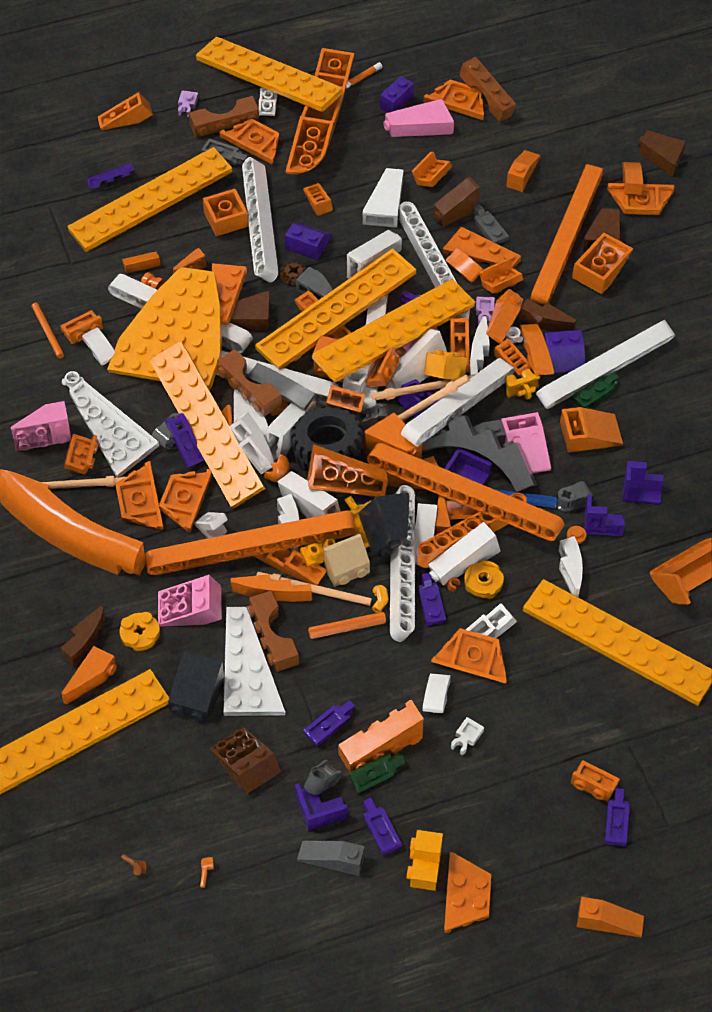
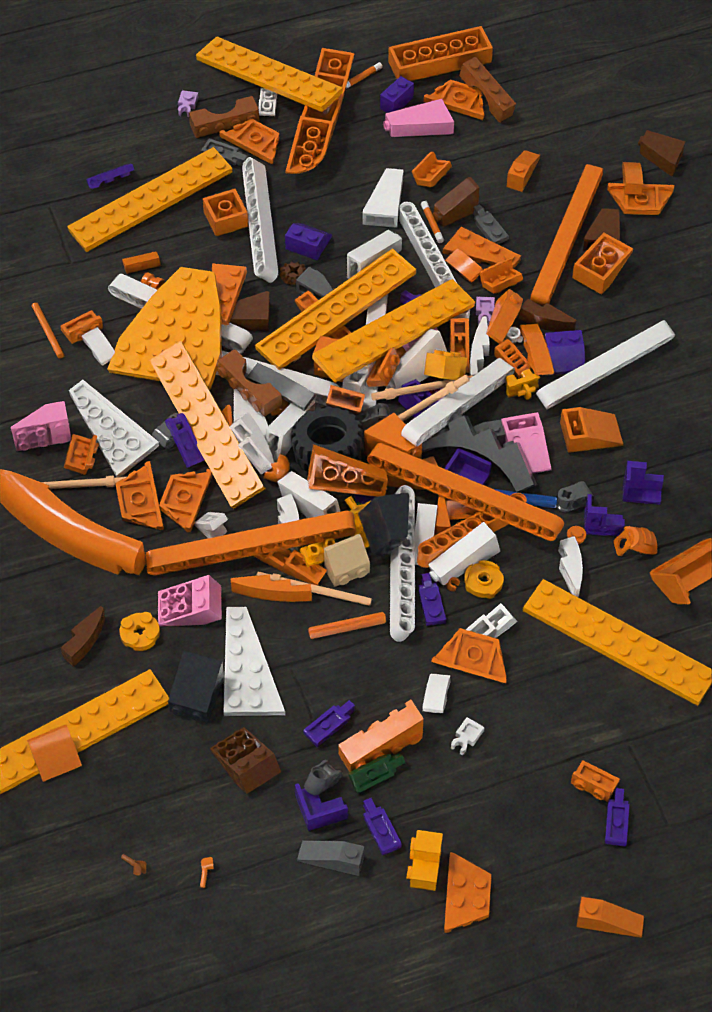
(54, 752): none -> orange slope
(71, 376): white plate -> none
(91, 673): orange slope -> none
(126, 113): orange slope -> none
(195, 260): orange slope -> none
(281, 650): dark orange arch -> none
(320, 200): orange slope -> none
(382, 596): light orange arm -> none
(432, 222): none -> orange bar
(439, 54): none -> orange brick
(595, 391): dark green hinge -> none
(638, 540): none -> orange piece

